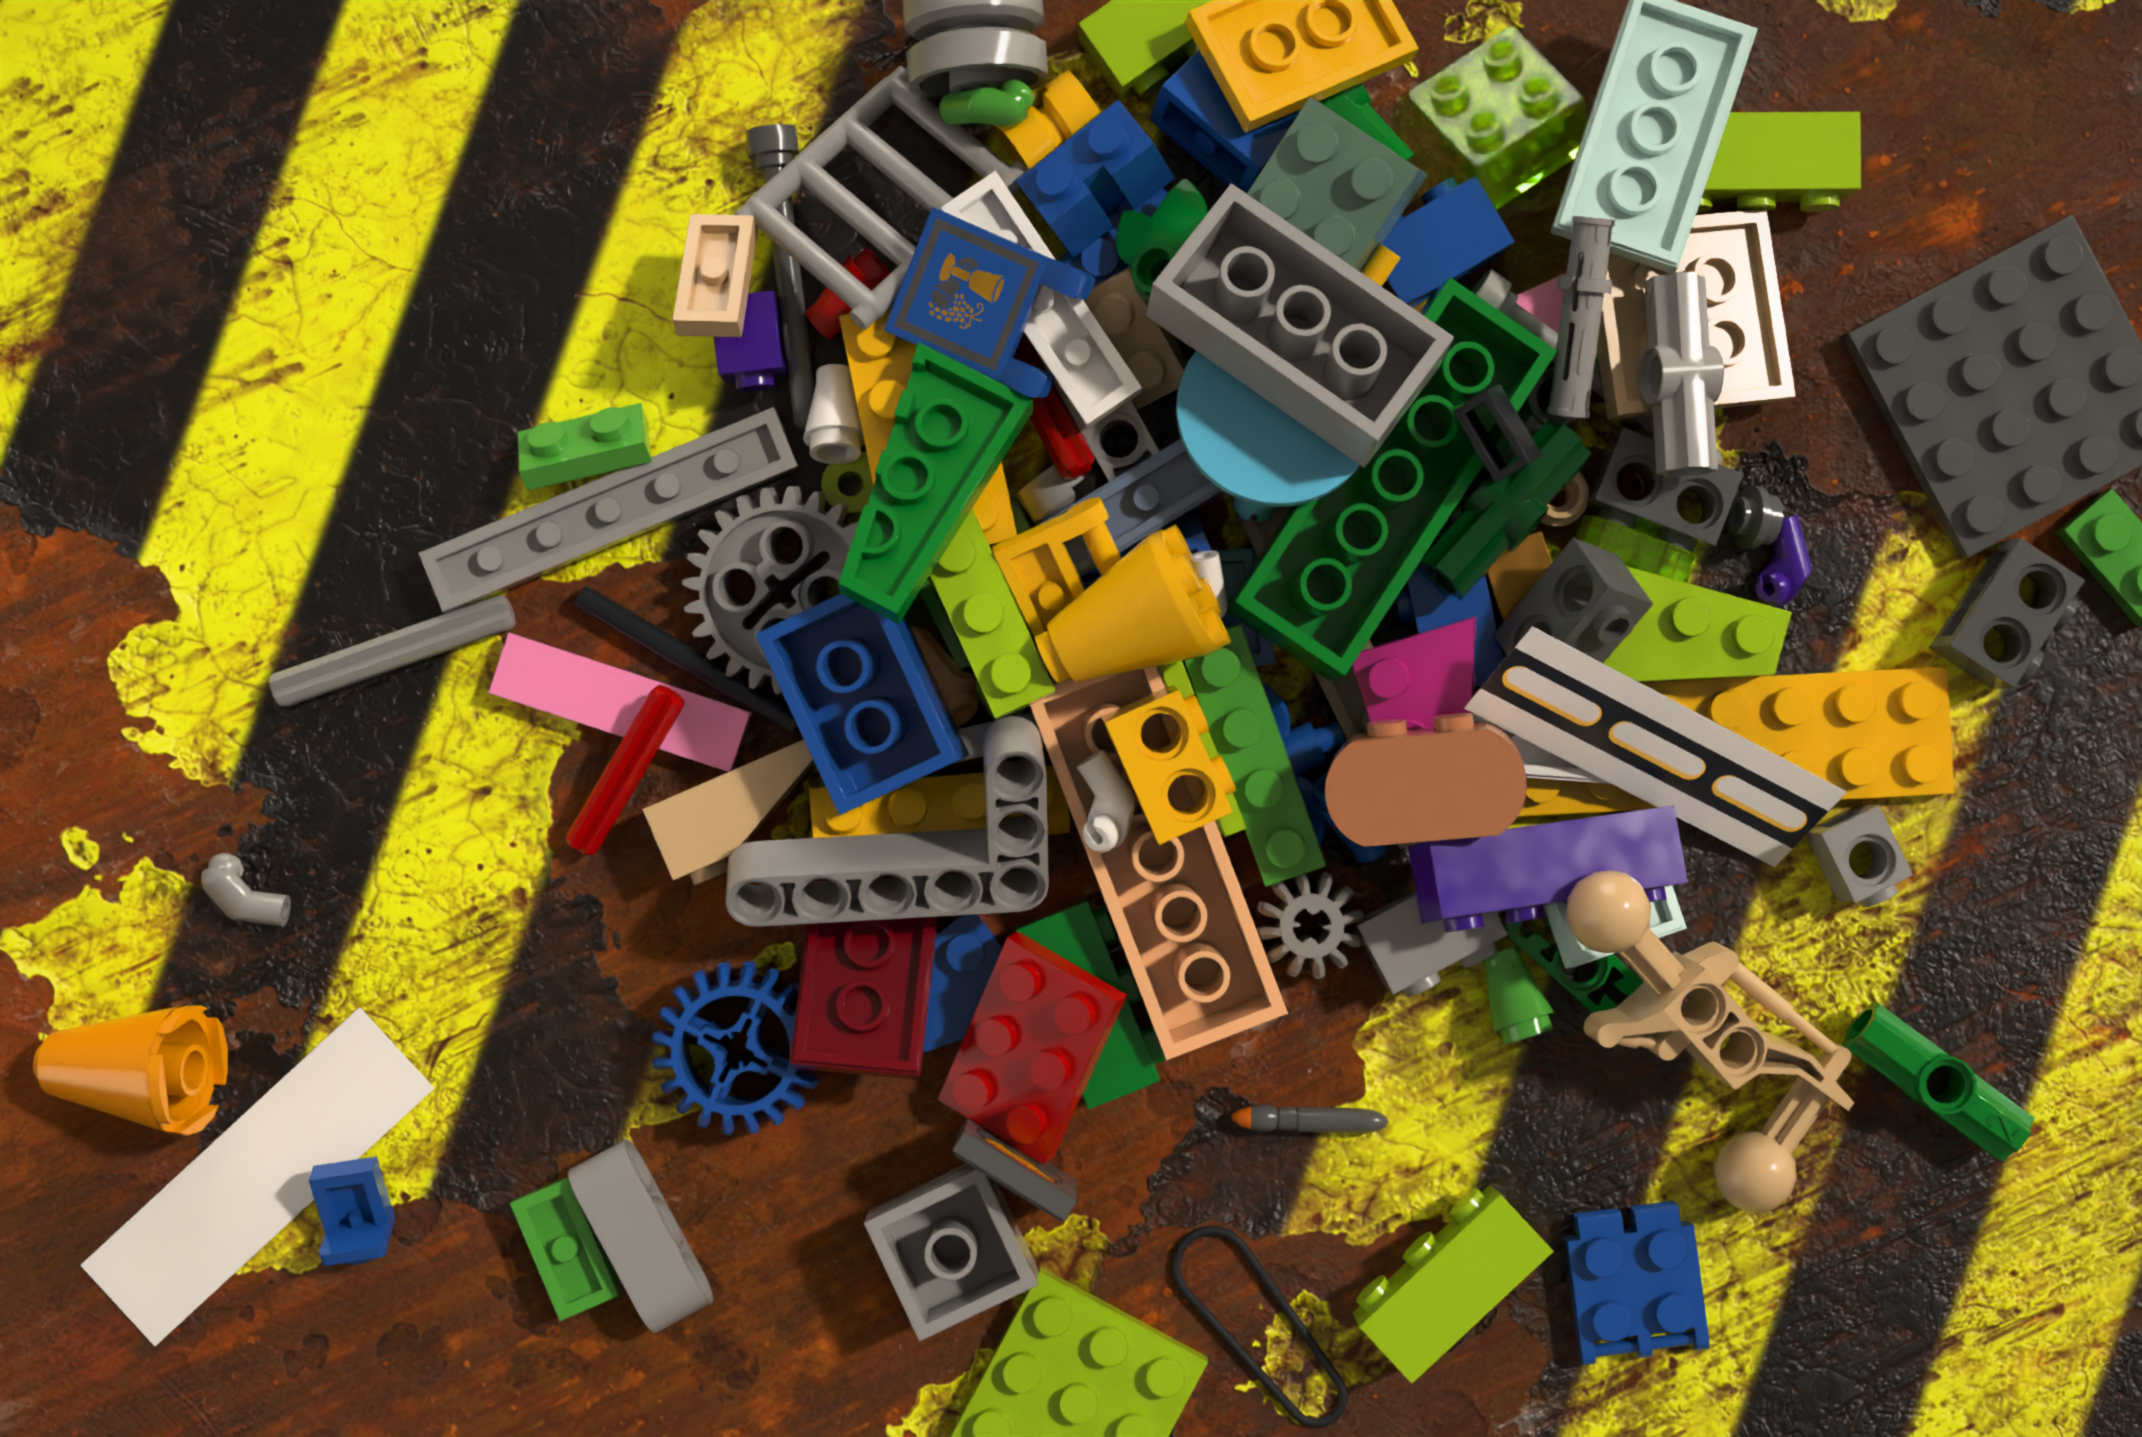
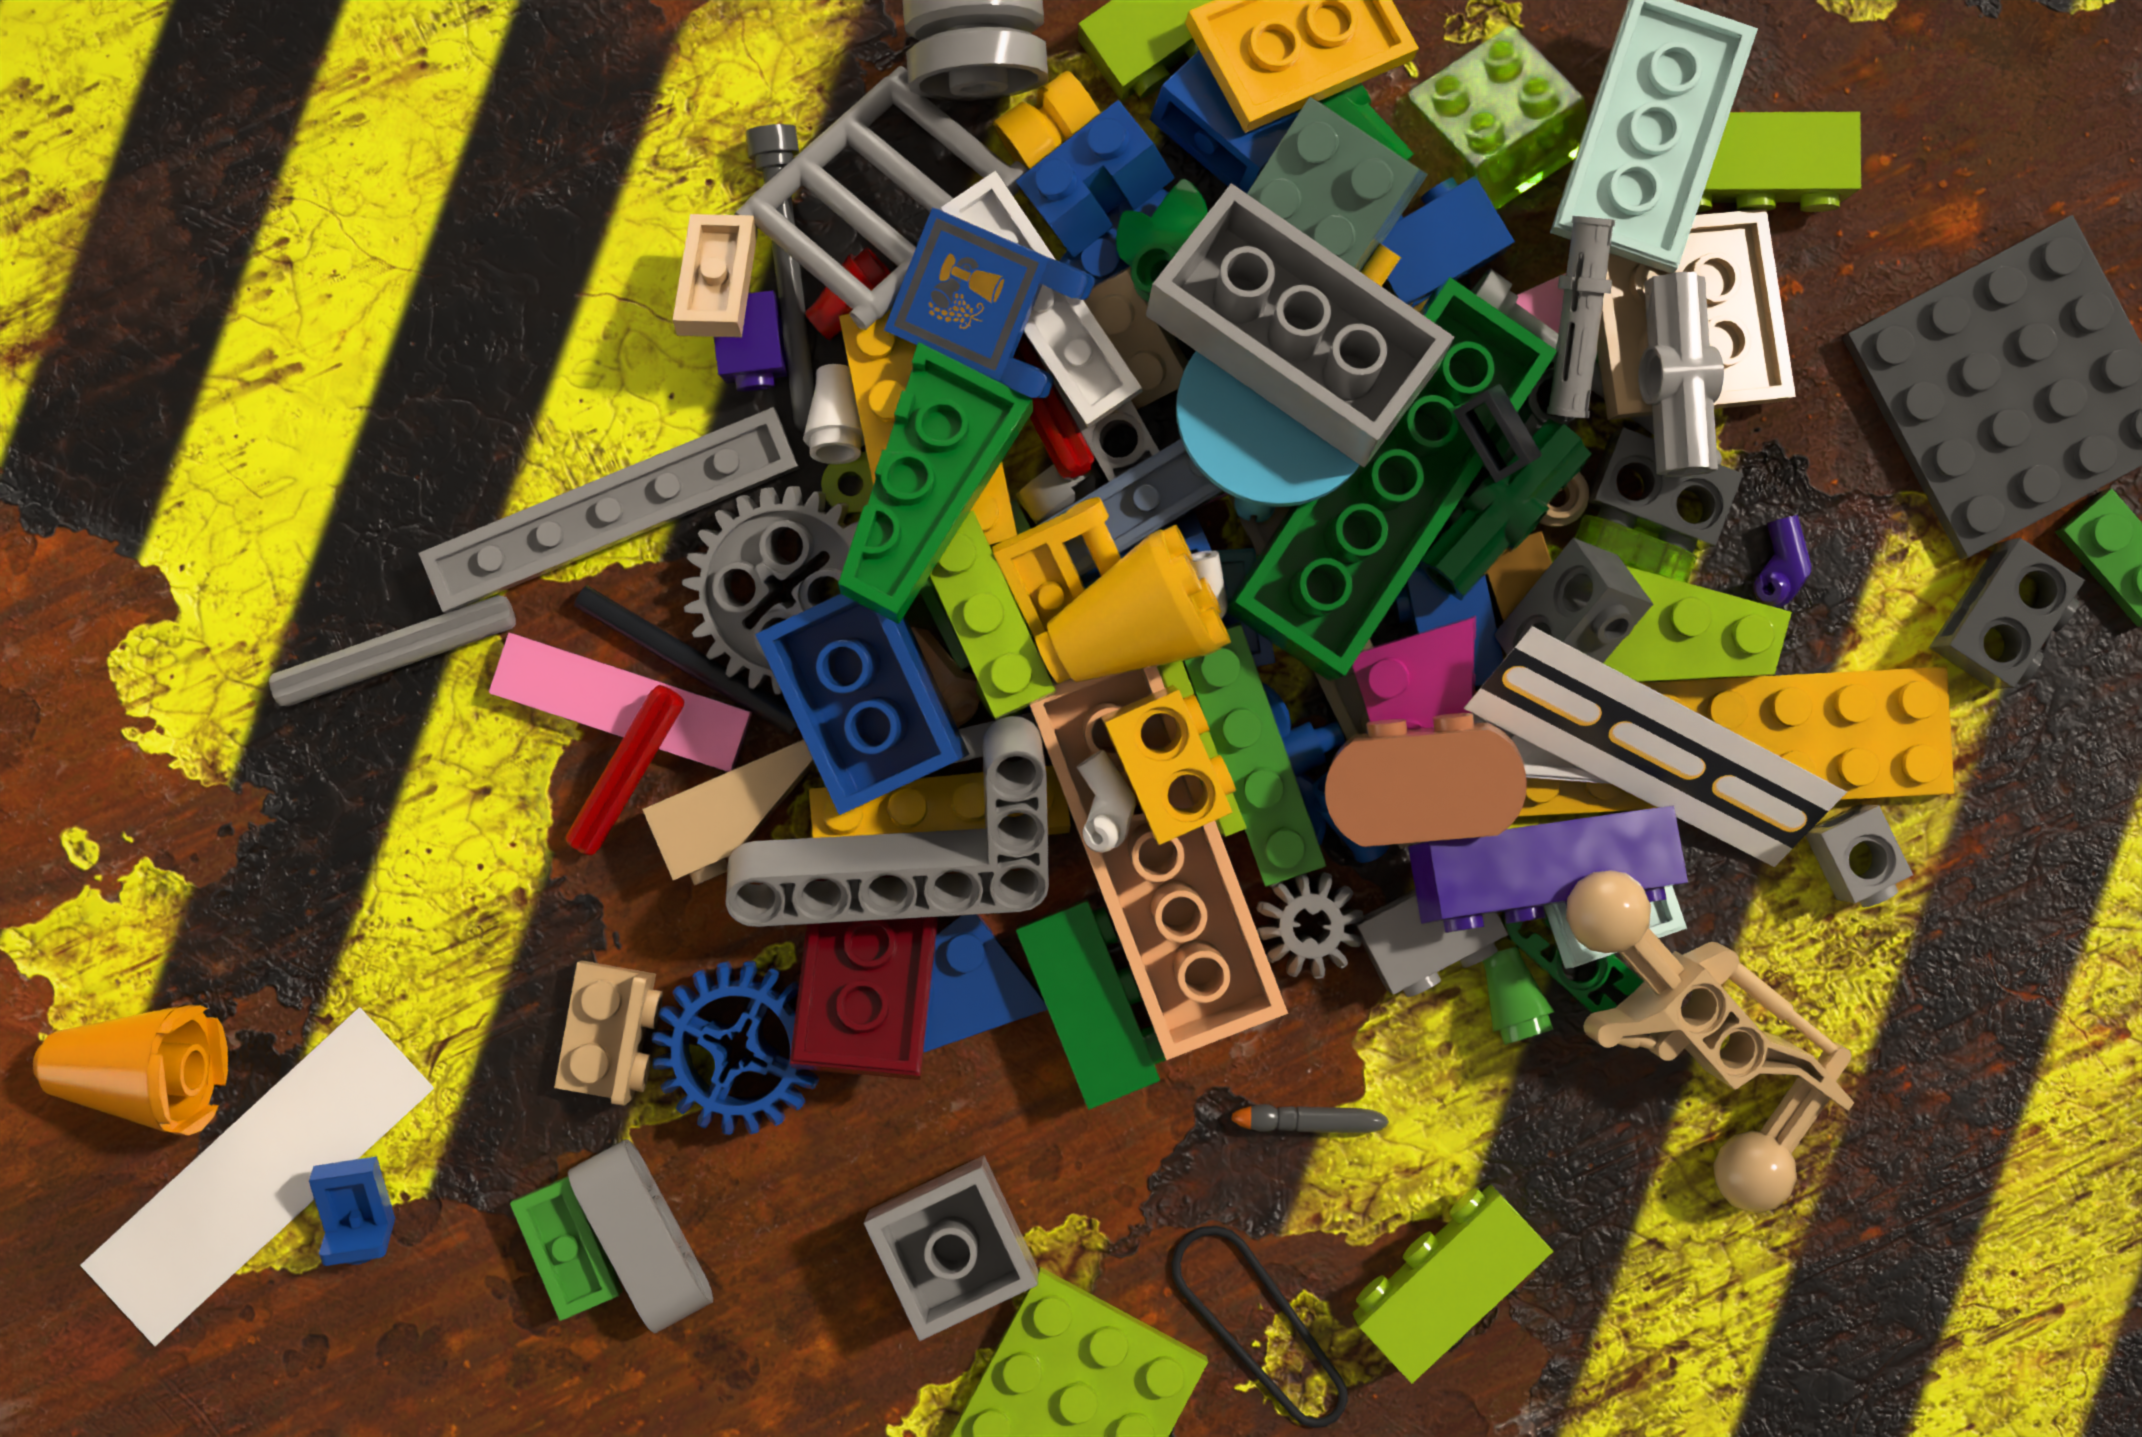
(236, 899): light grey arm -> none
(584, 446): bright green plate -> none
(608, 1031): none -> tan bracket
(988, 105): bright green arm -> none
(1031, 1047): red plate -> none
(1037, 1183): dark grey tile -> none
(1635, 1282): blue plate -> none
(1755, 518): dark grey plate -> none
(1964, 1104): green piece -> none

